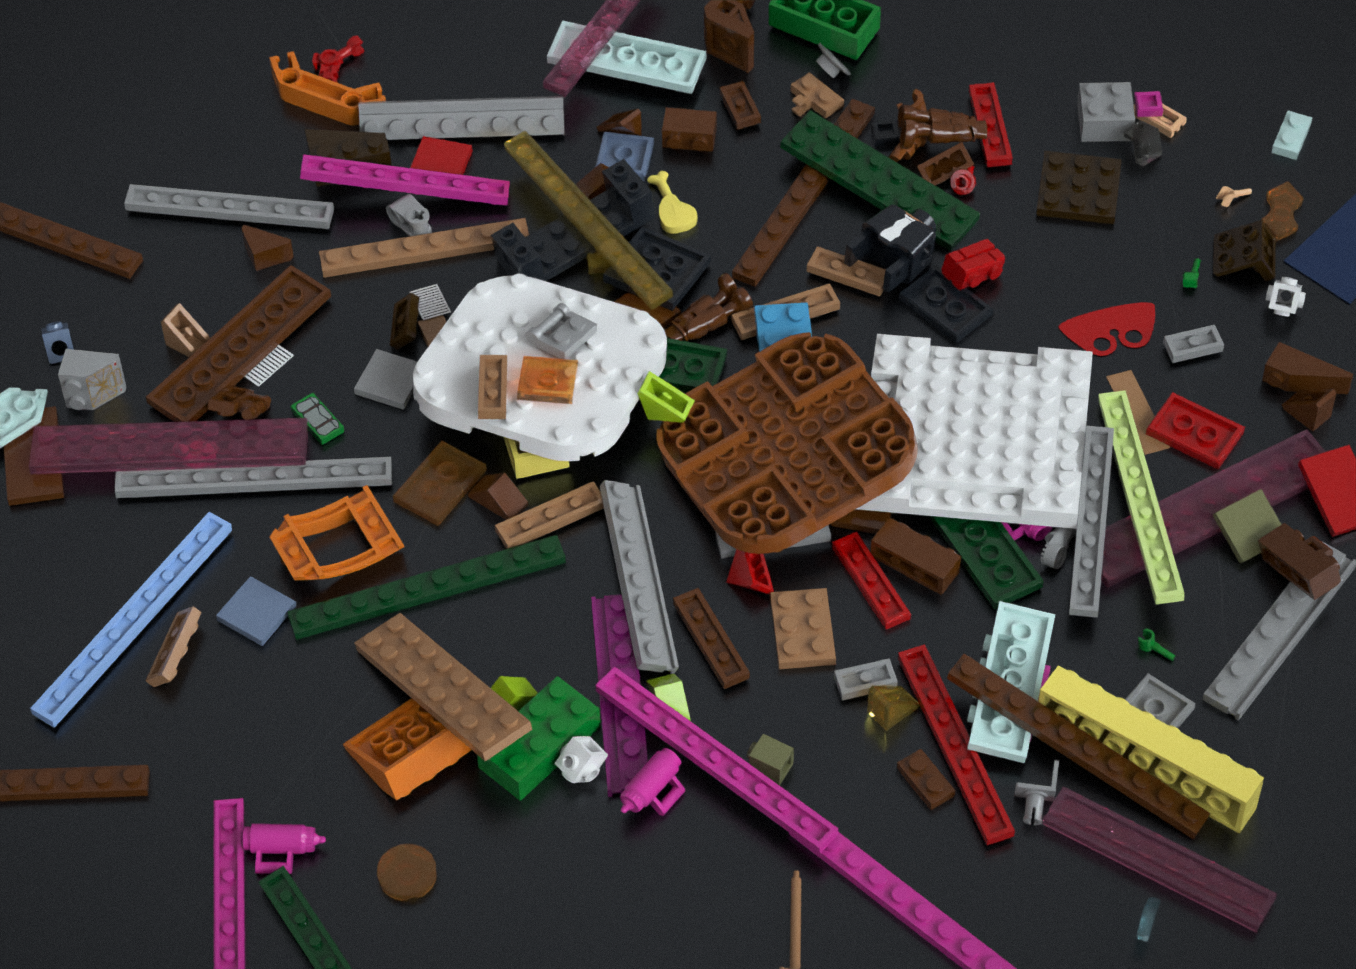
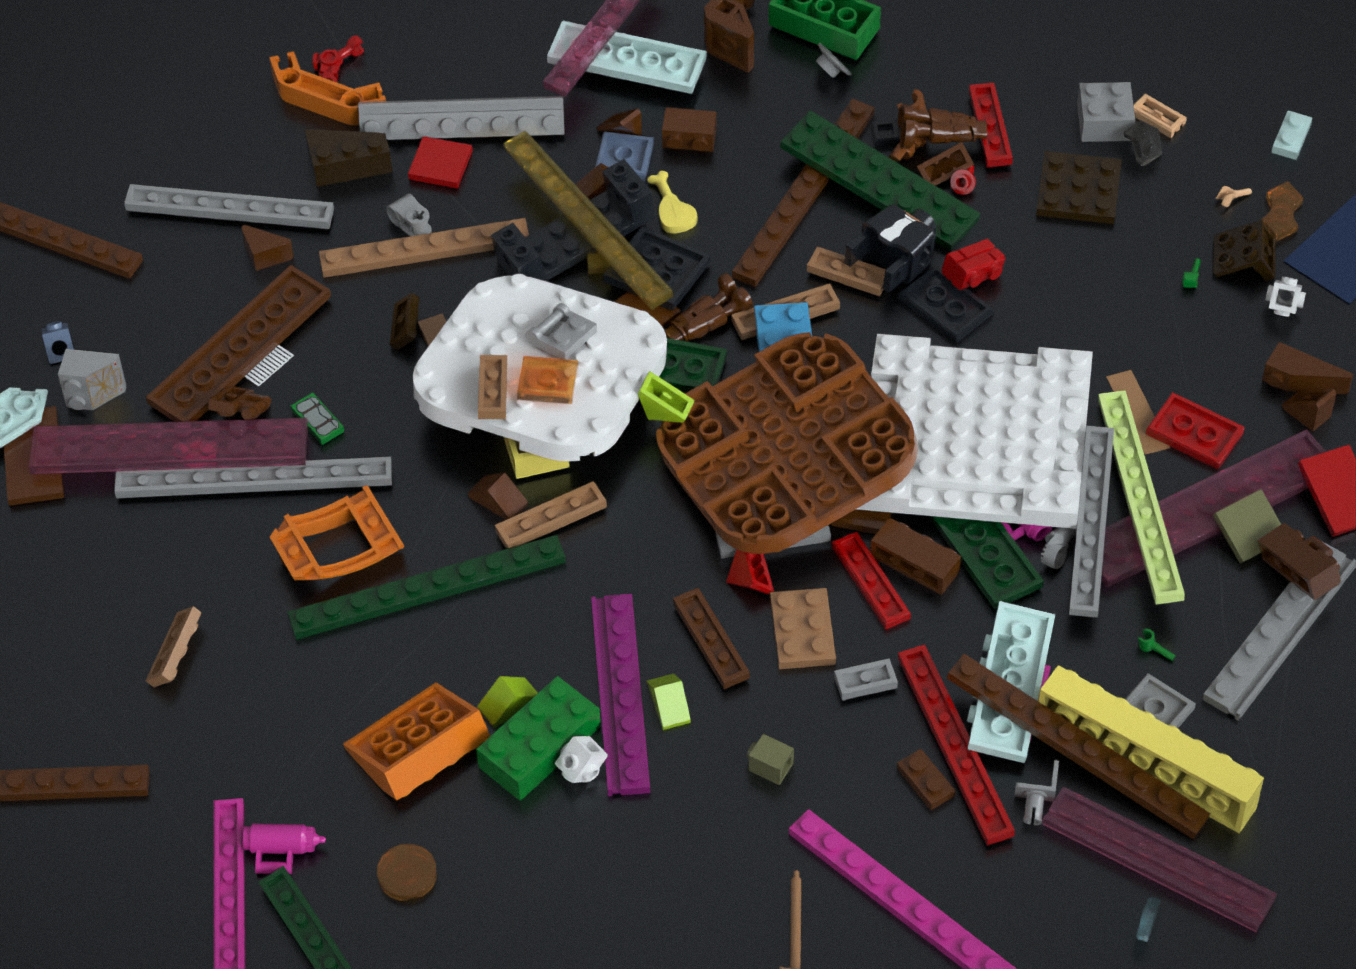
(130, 620): light blue plate -> none
(182, 331): medium nougat slope -> none
(256, 611): sand blue tile -> none
(387, 379): light grey tile -> none
(404, 180): dark pink plate -> none
(431, 302): white sticker -> none
(439, 483): clear orange tile -> none
(443, 686): medium nougat plate -> none
(638, 577): light grey plate -> none
(650, 781): dark pink piece -> none
(717, 760): dark pink plate -> none
(740, 105): reddish brown plate -> none
(815, 95): medium nougat plate -> none
(890, 704): clear yellow slope -> none
(1097, 324): red piece -> none
(1148, 104): dark pink tile -> none
(1193, 343): light grey plate -> none

